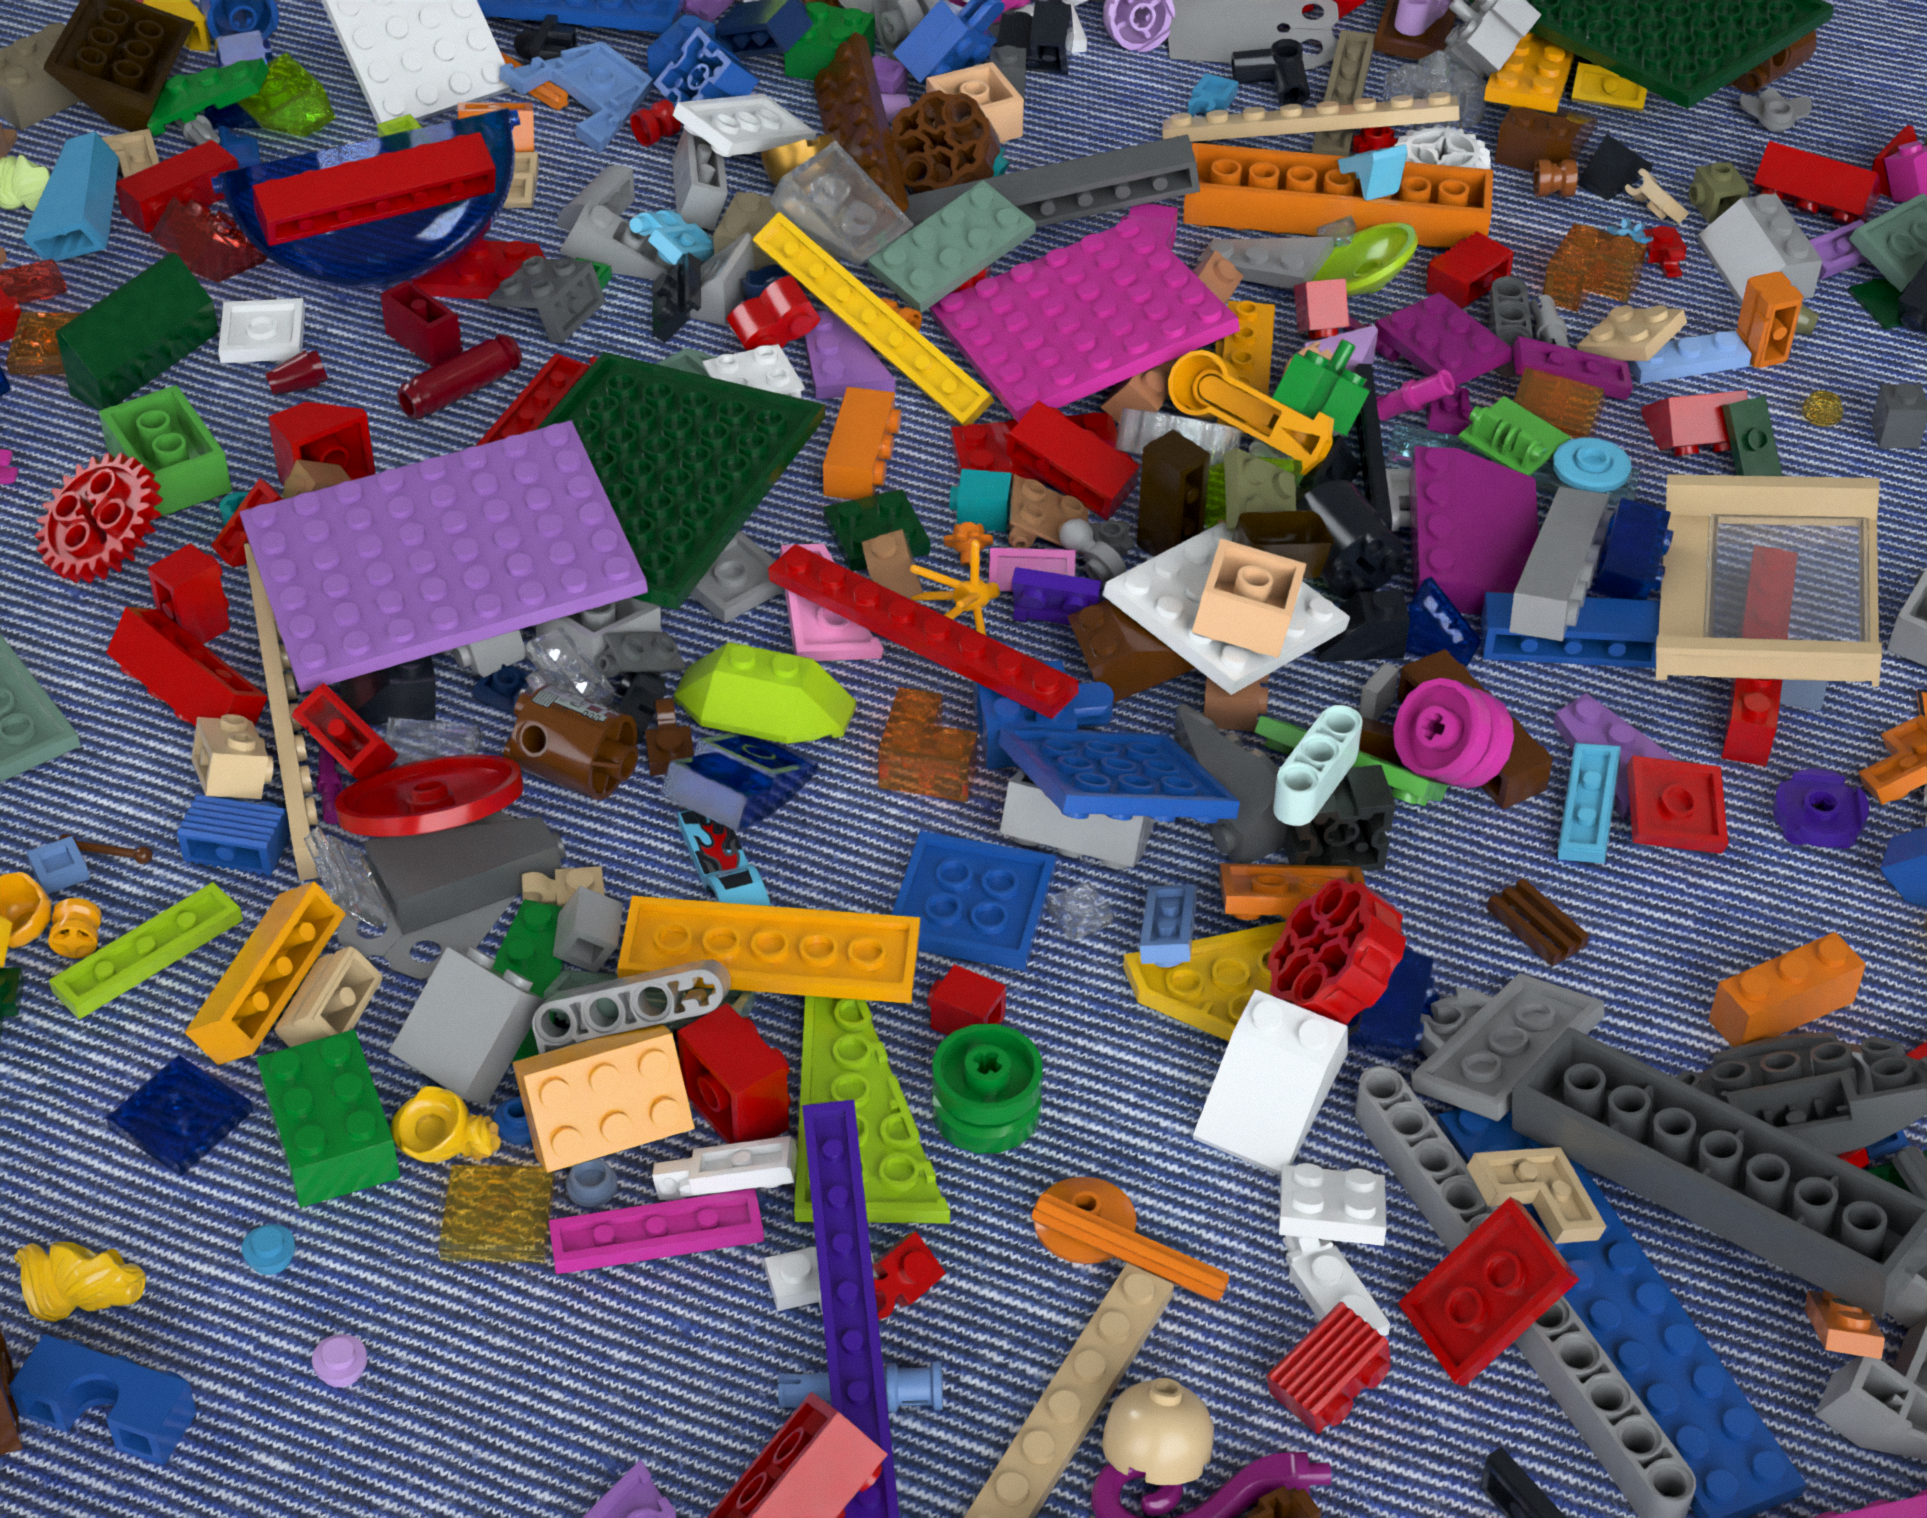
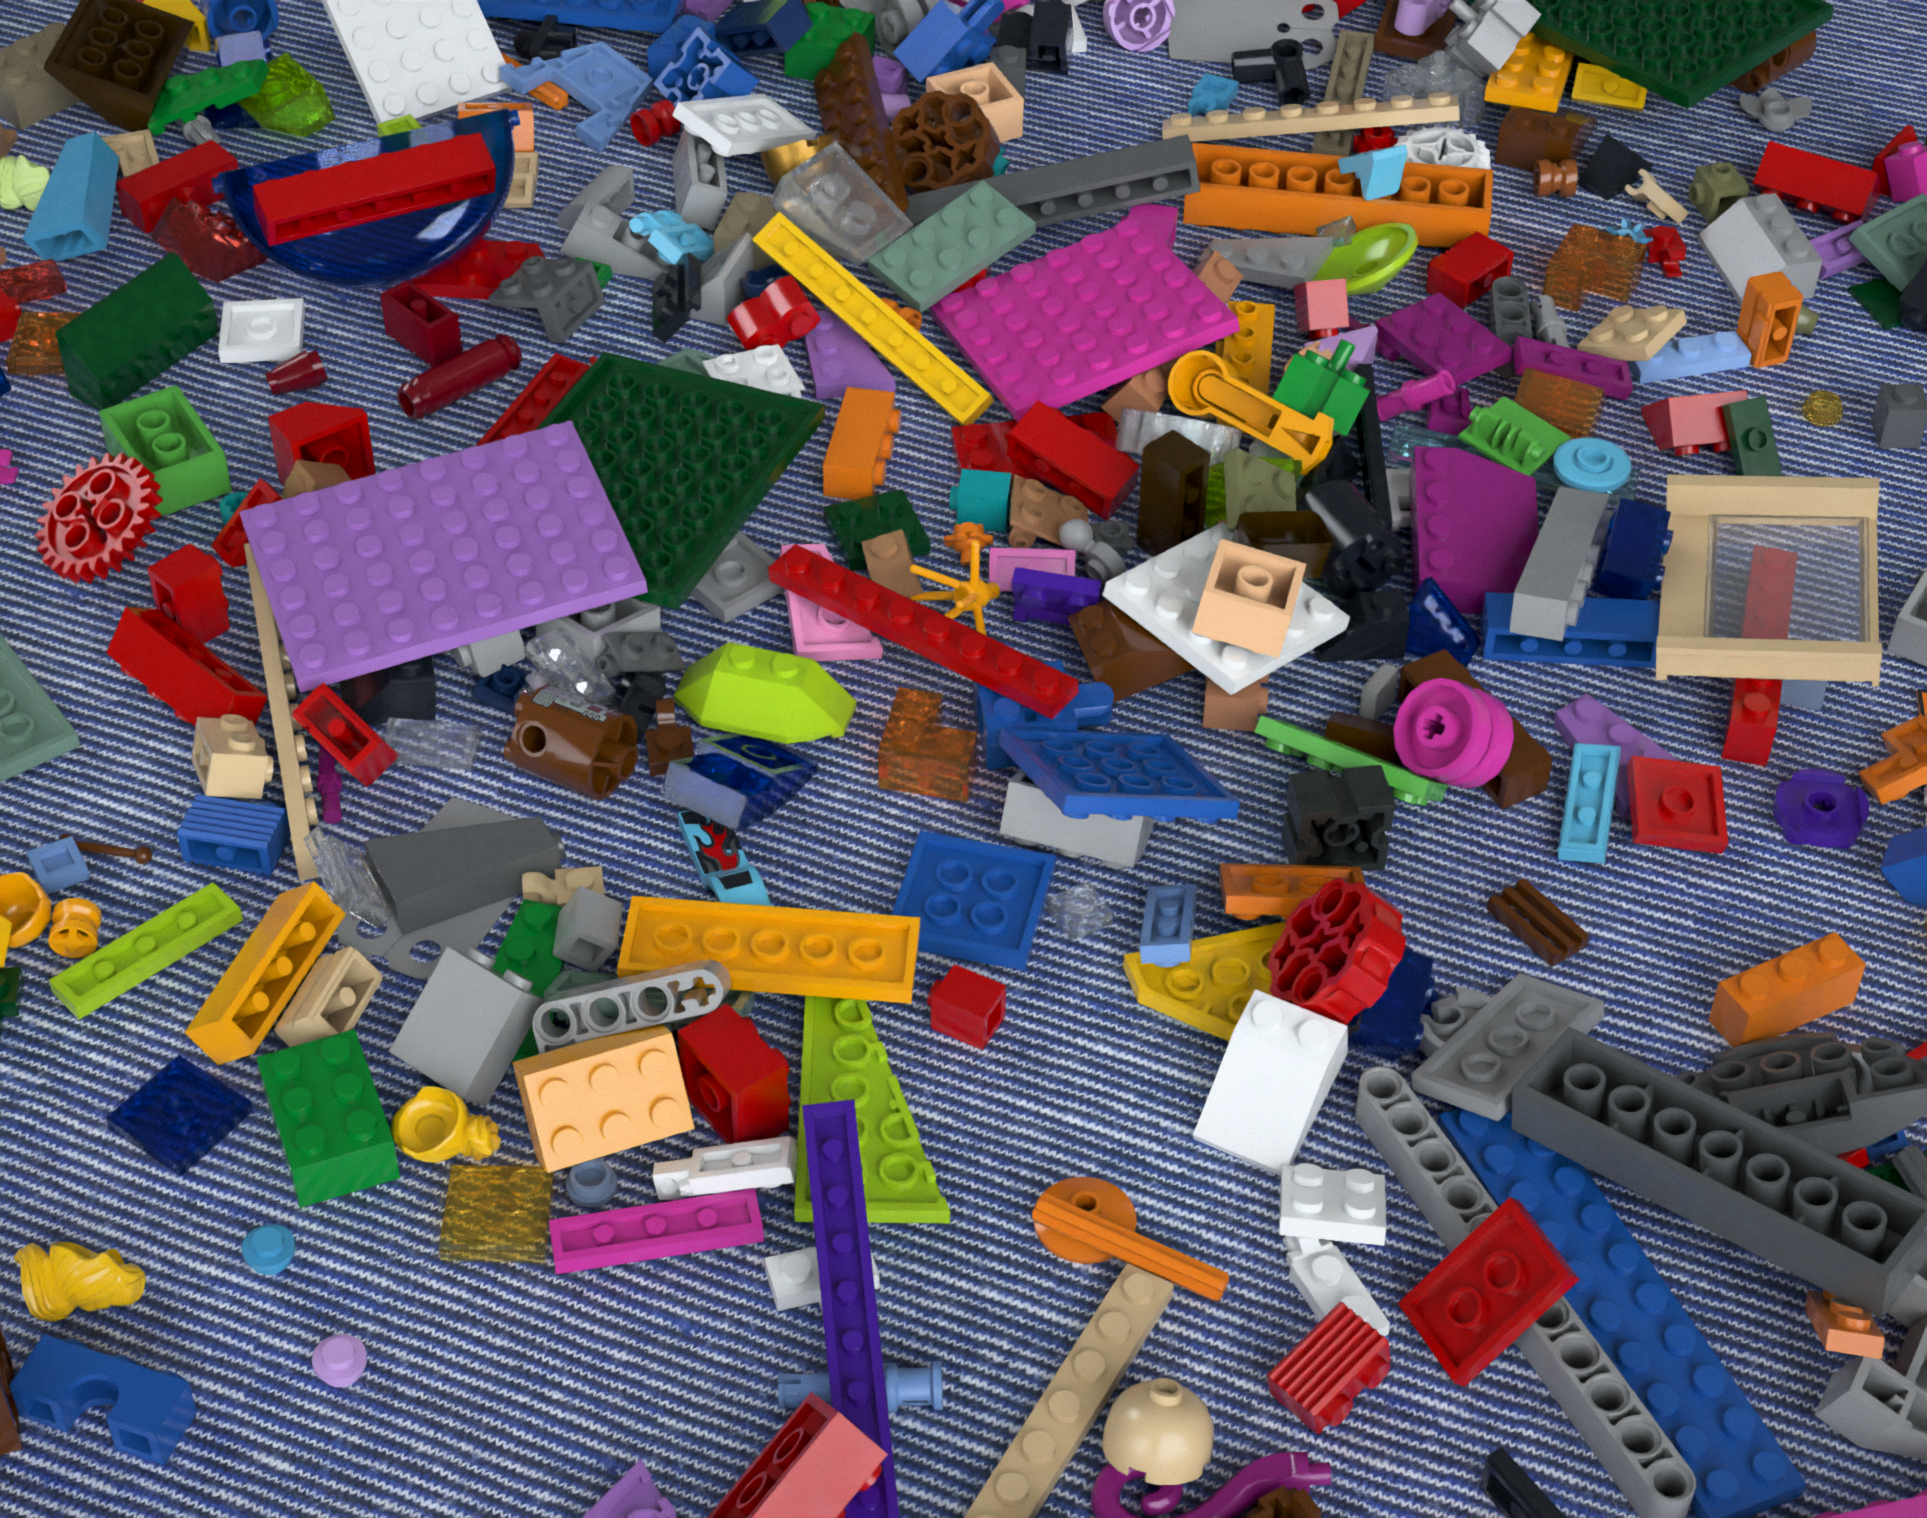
(243, 148): blue tile -> none
(429, 795): red dish -> none
(511, 1128): blue plate -> none
(904, 1273): red plate -> none
(986, 1088): green wheel -> none
(1245, 774): dark grey wedge -> none
(1317, 765): light aqua beam -> none
(1544, 1180): tan plate -> none

